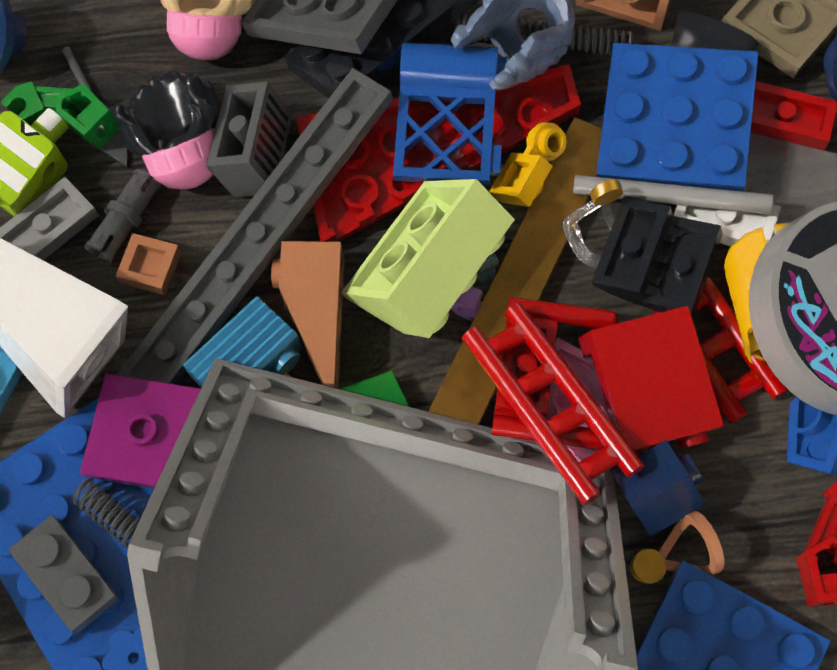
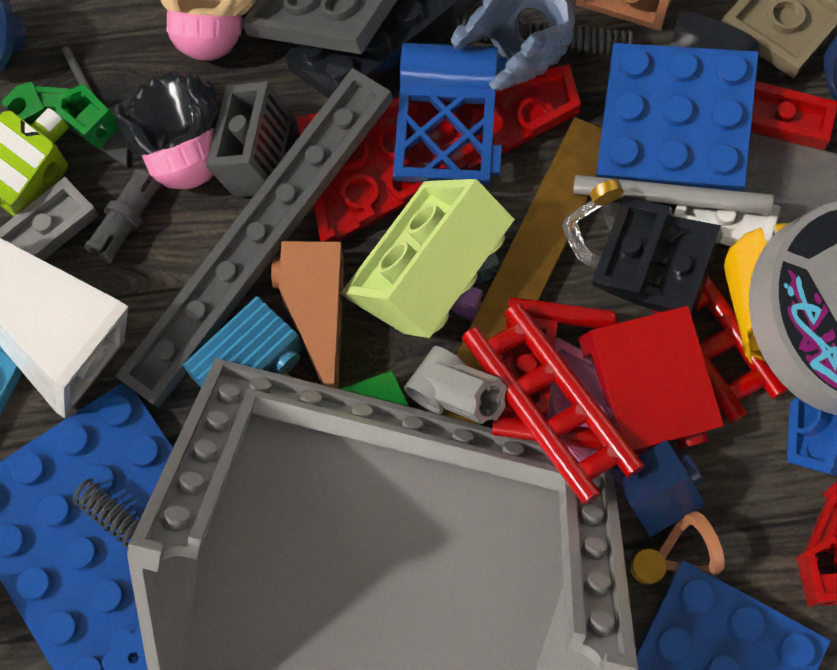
(64, 574): dark grey plate -> none
(135, 429): magenta plate -> none
(148, 264): nougat plate -> none
(450, 384): none -> light grey piece
(525, 173): yellow plate -> none

